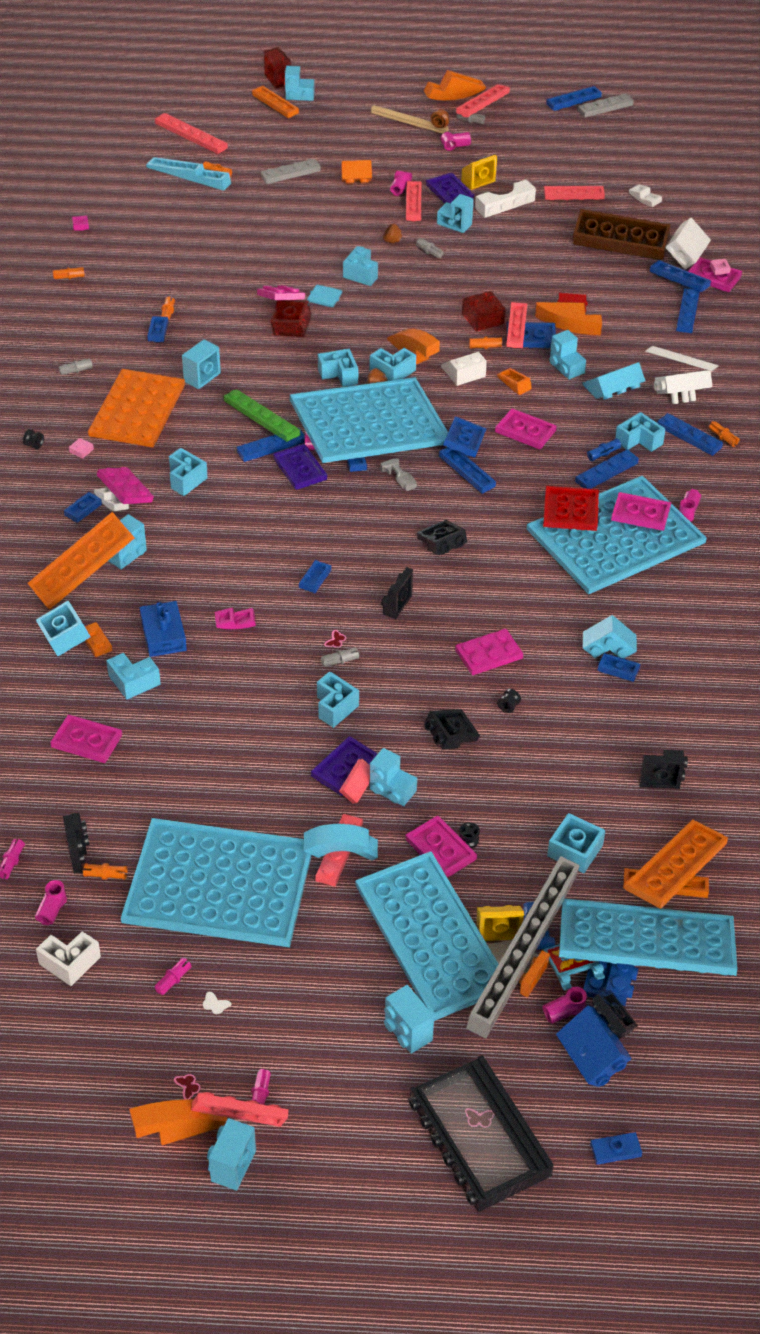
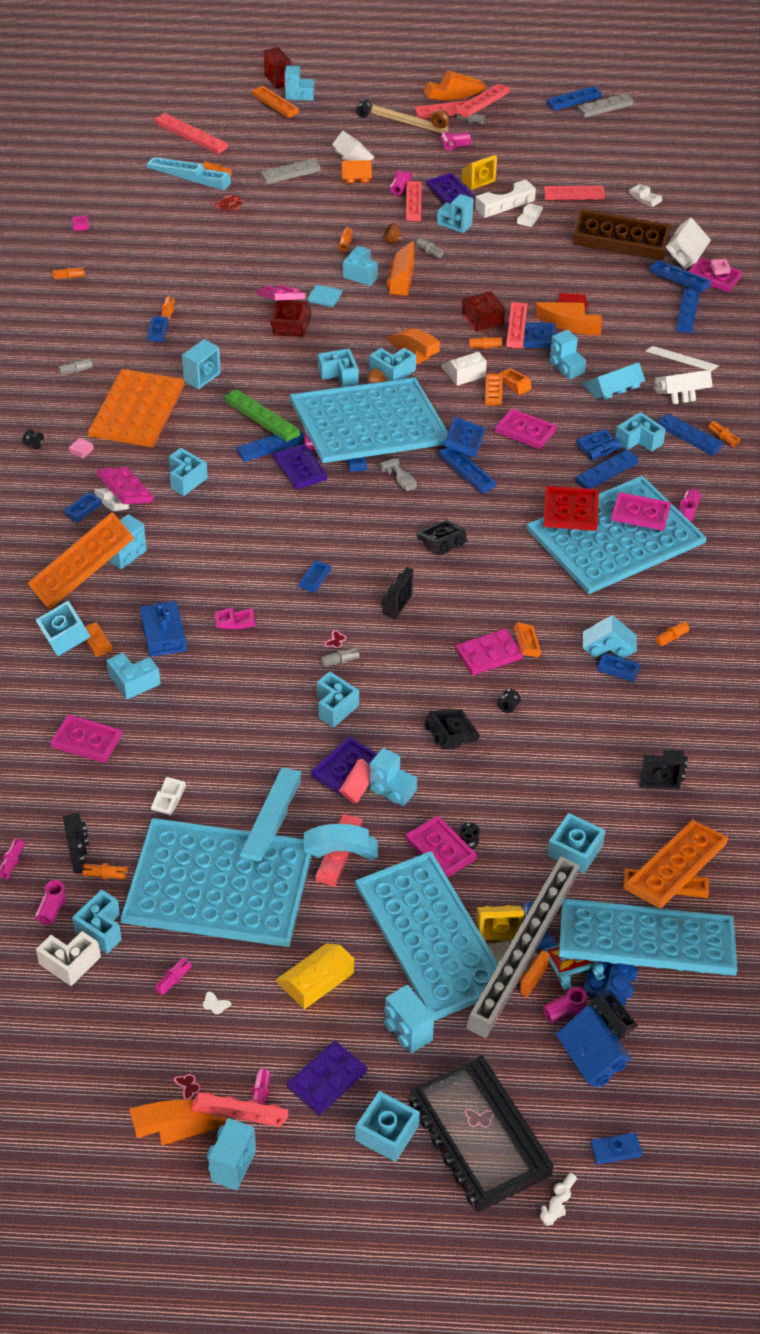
(98, 920): none -> medium azure brick
(169, 796): none -> white slope
(229, 202): none -> clear red plant
(272, 814): none -> medium azure slope
(317, 974): none -> yellow slope
(327, 1077): none -> dark purple plate
(345, 239): none -> orange axle
(351, 148): none -> white slope
(363, 104): none -> black wheel
(387, 1126): none -> medium azure brick
(401, 271): none -> orange slope
(425, 111): none -> coral plate
(493, 388): none -> orange slope
(527, 640): none -> orange plate
(530, 215): none -> white slope
(556, 1208): none -> white animal
(593, 440): none -> blue plate
(672, 633): none -> orange axle

